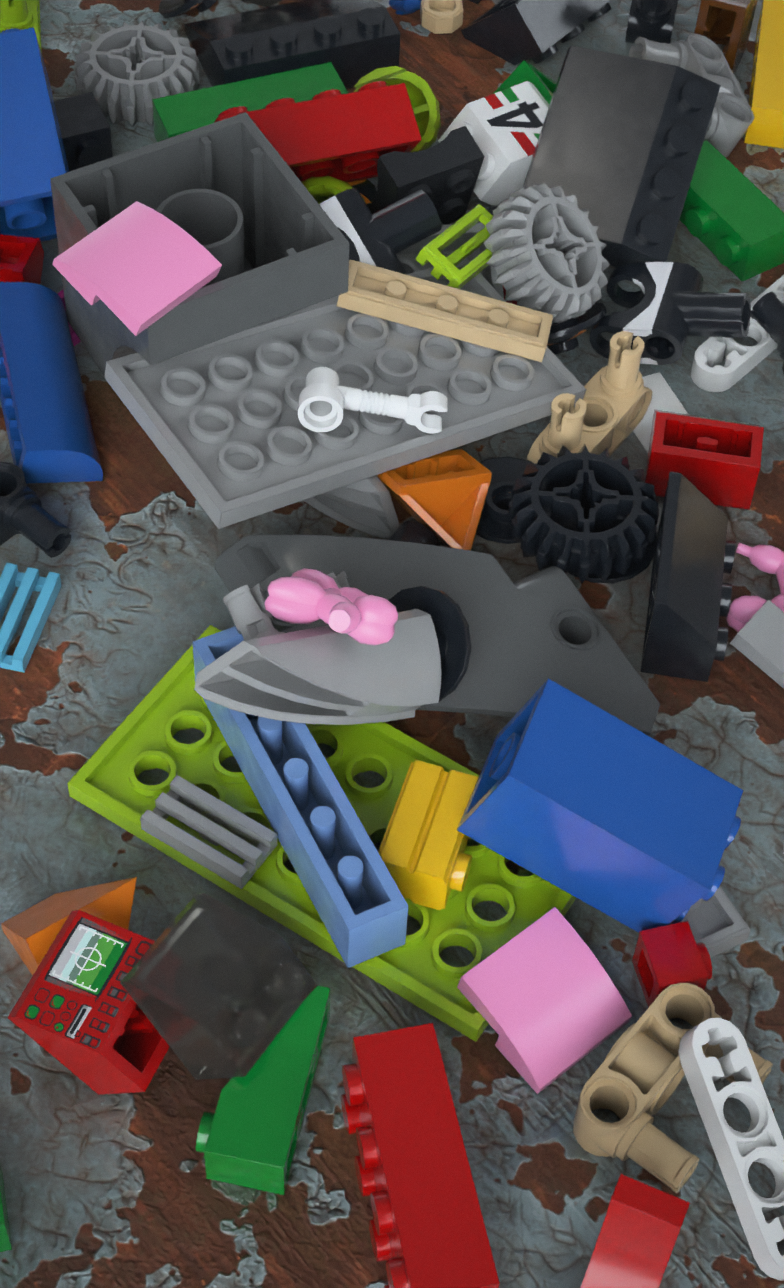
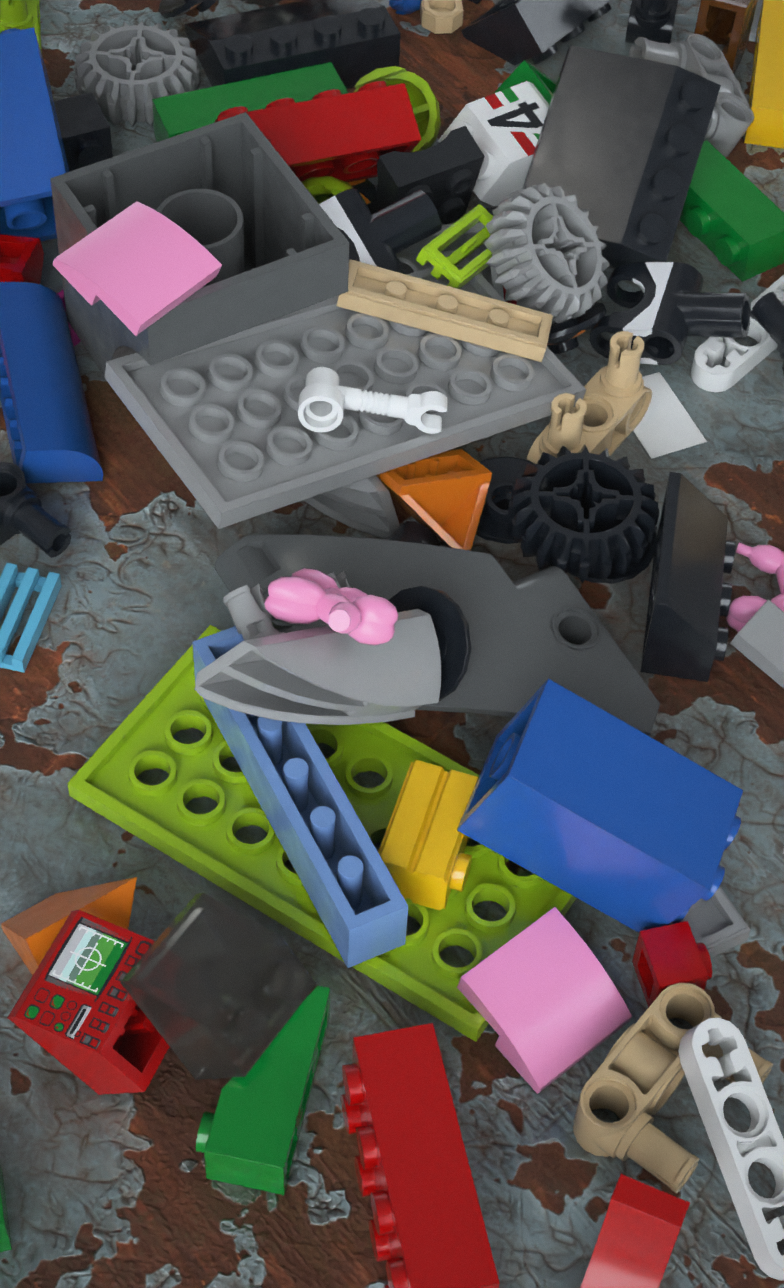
(217, 811): light grey tile -> none
(711, 453): red slope -> none

